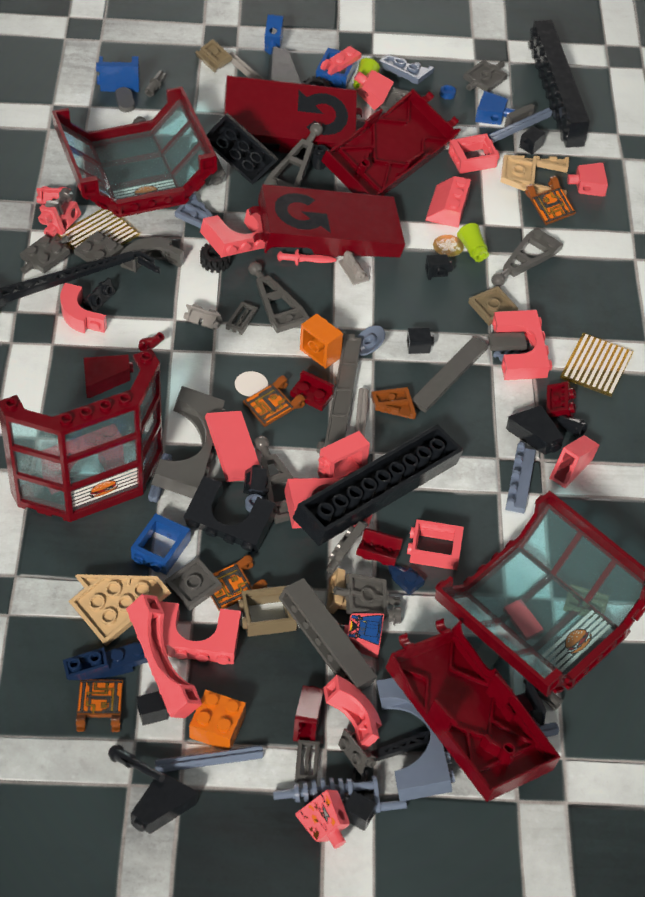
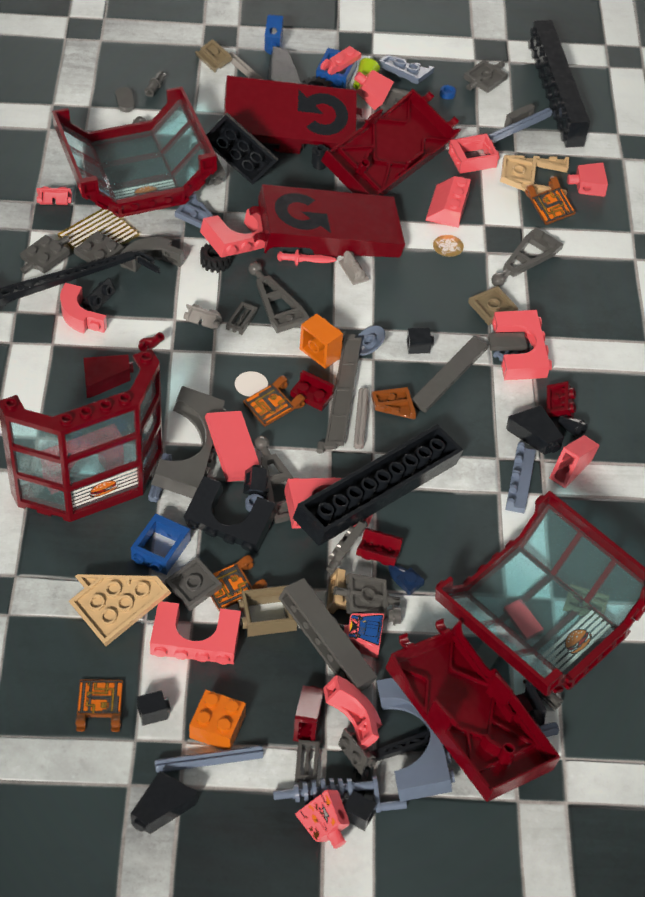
(59, 214): coral hips -> none
(103, 663): dark blue slope -> none
(118, 74): blue panel -> none
(118, 754): black pin -> none
(147, 619): coral arch -> none
(315, 130): dark grey plate -> none
(343, 456): coral window -> none
(437, 266): black brick -> none
(438, 531): coral window -> none
(473, 241): lime plant -> none
(492, 109): blue torso -> none
(532, 140): black brick -> none
(597, 364): piece -> none

